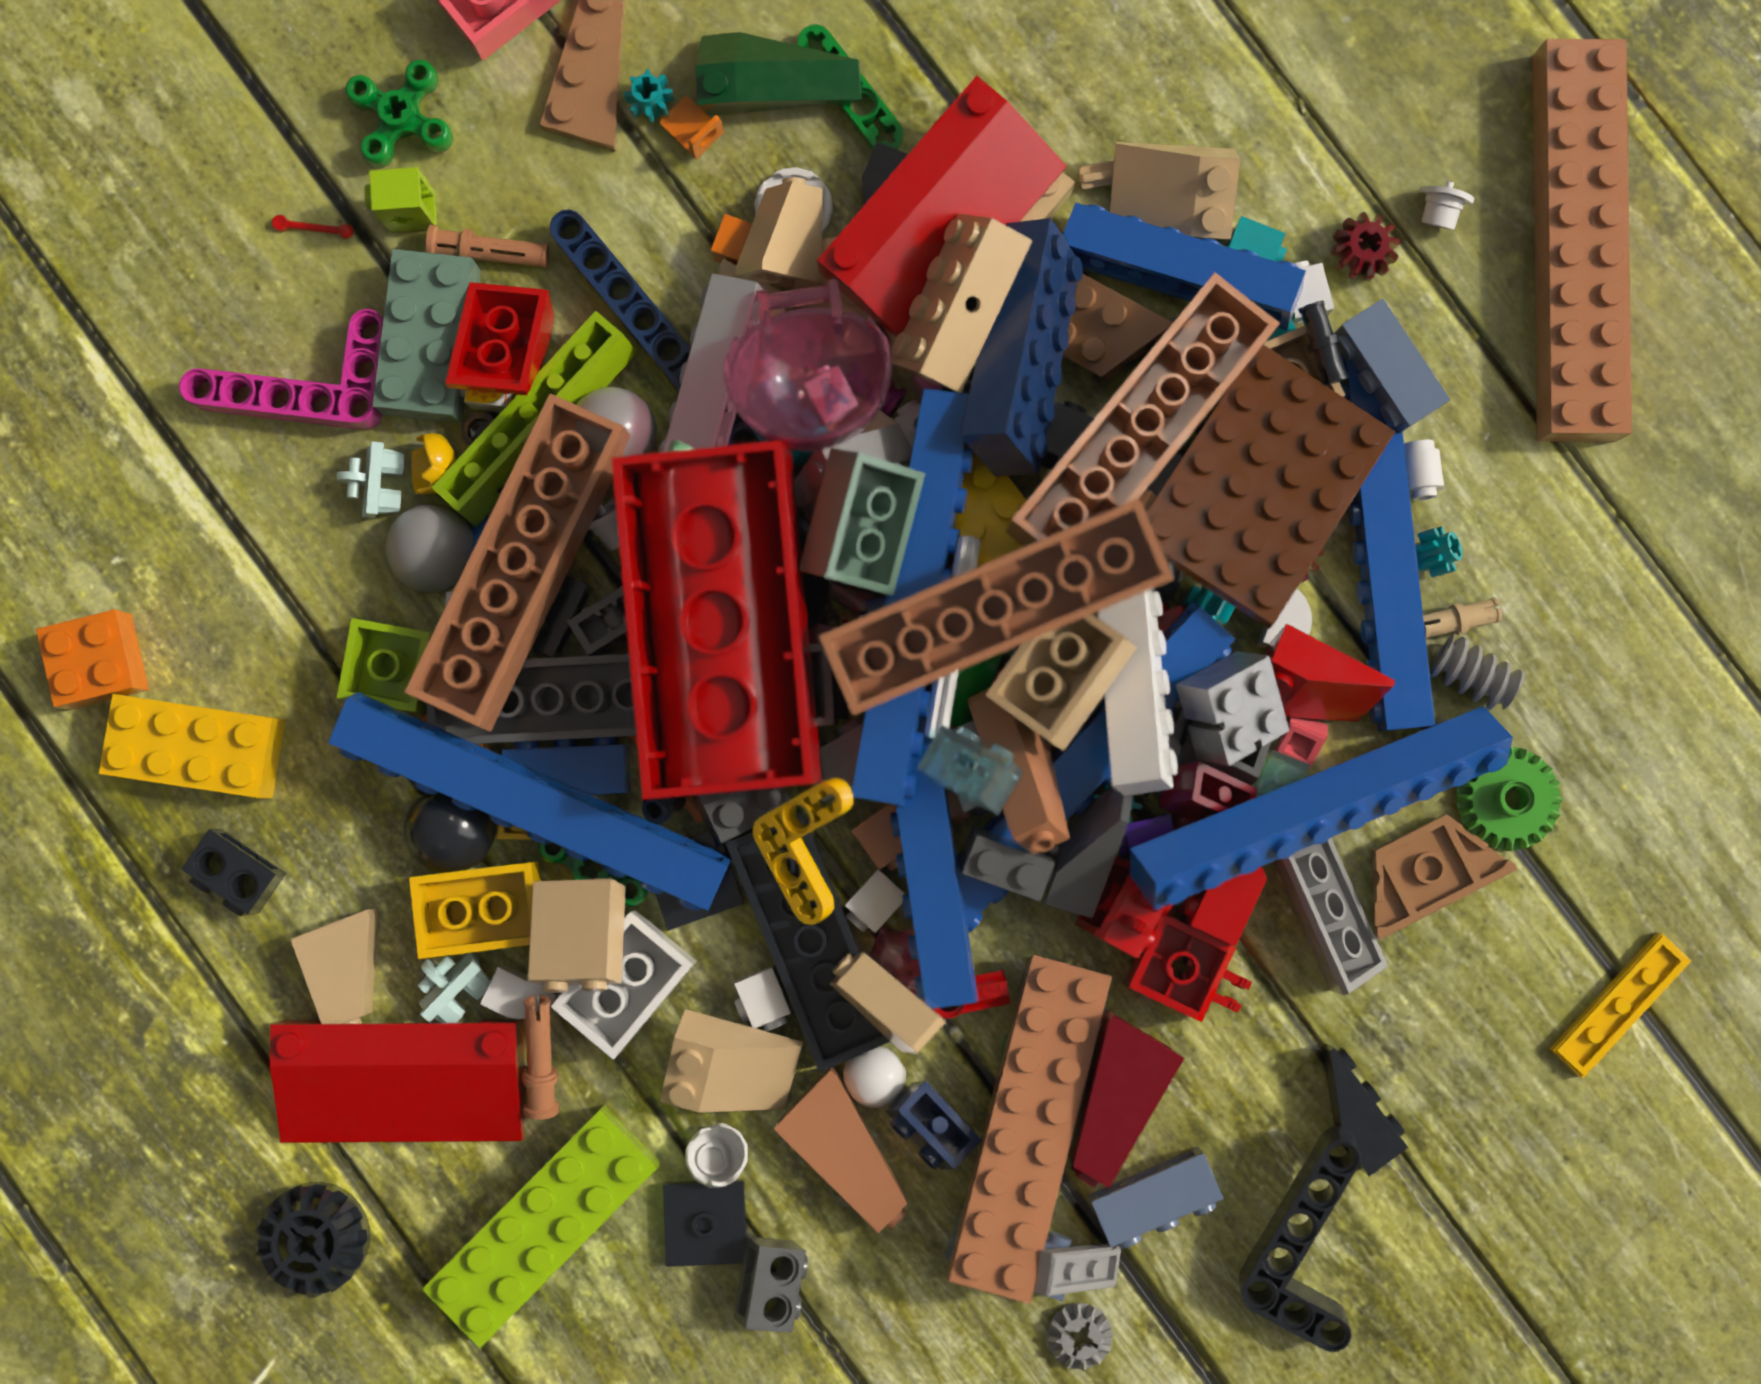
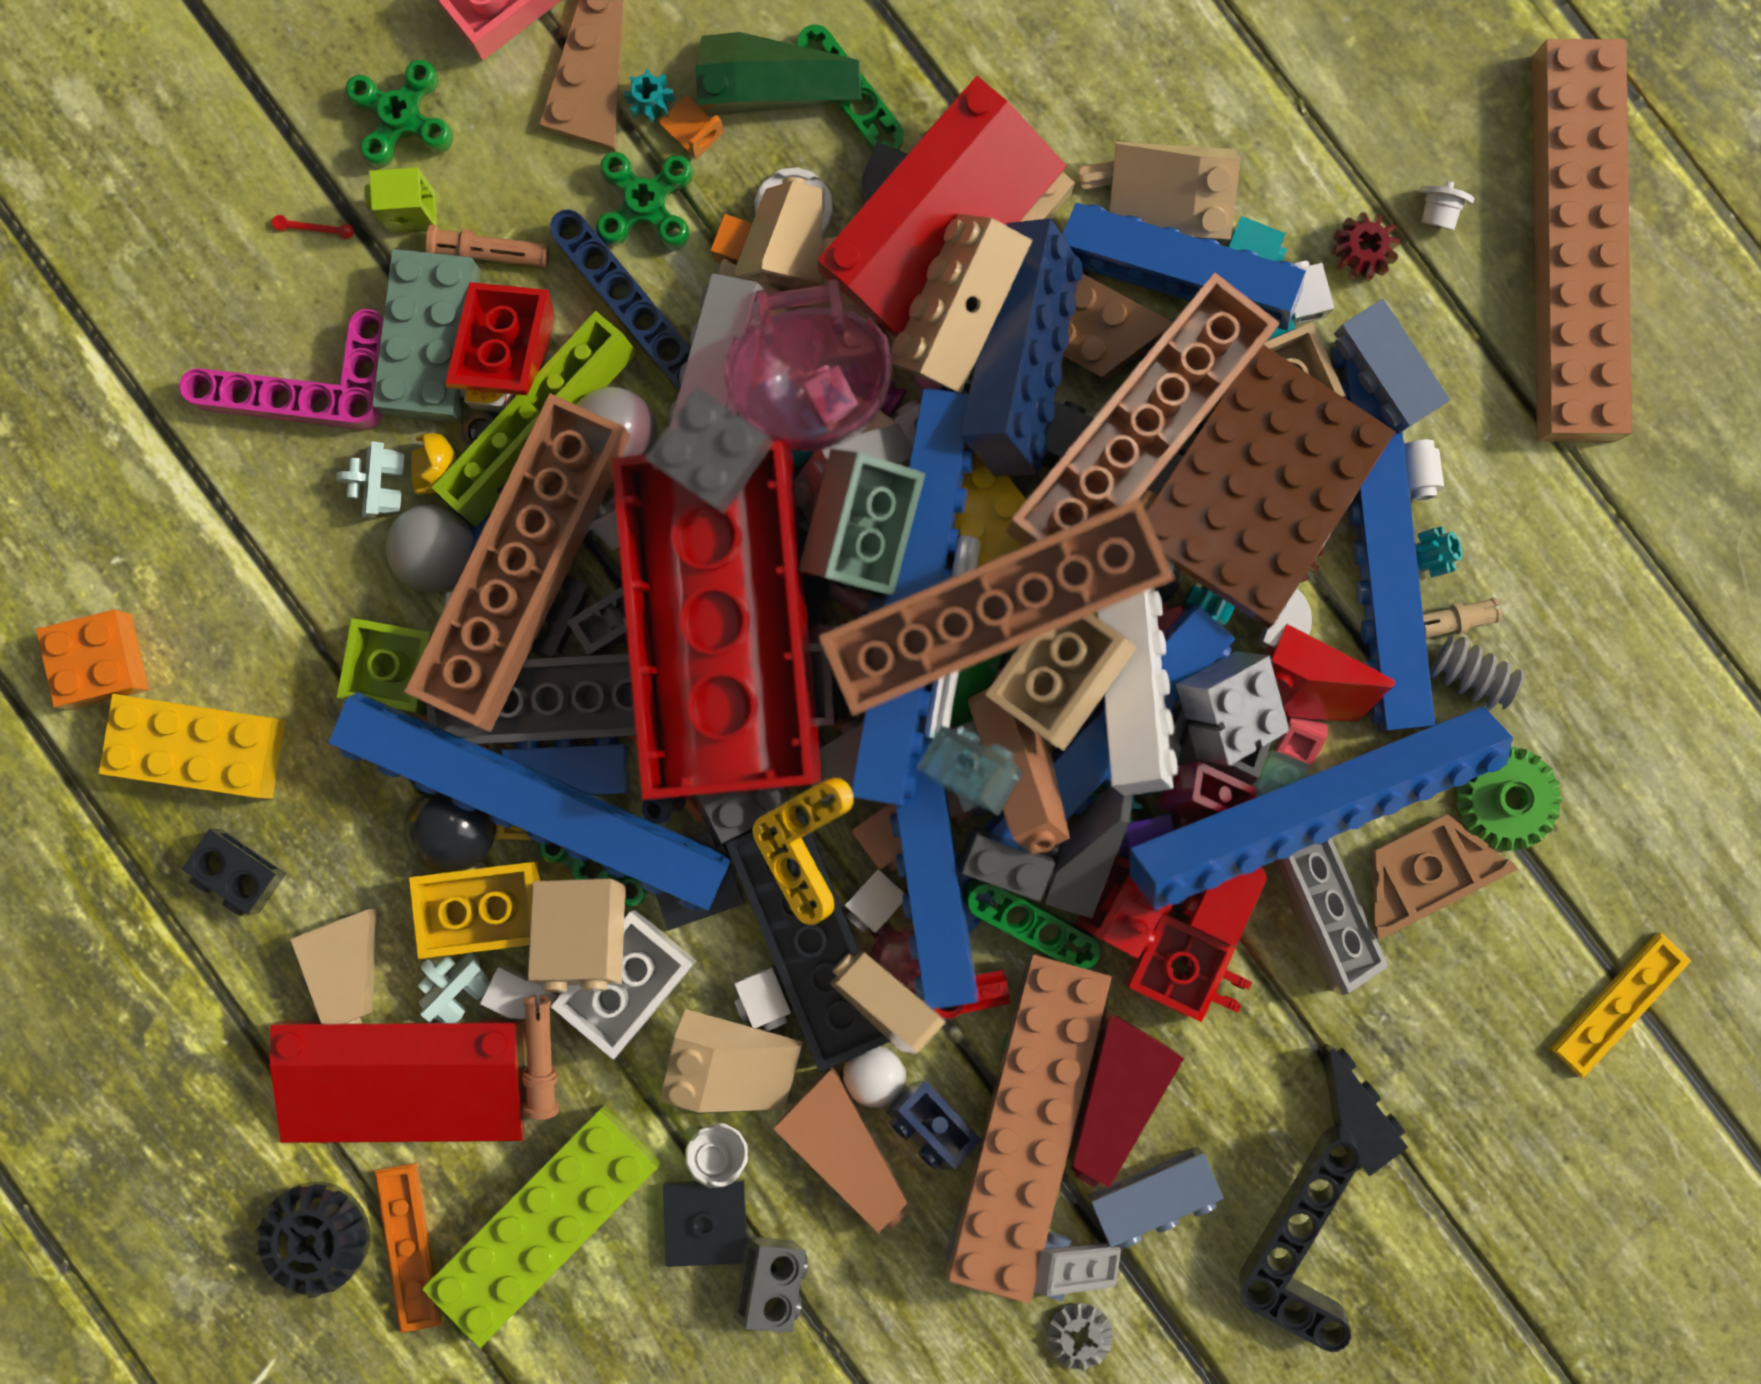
(407, 1245): none -> orange tile
(633, 189): none -> green gear
(710, 450): none -> flat silver piece
(1030, 926): none -> green beam
(1323, 343): black pin -> none

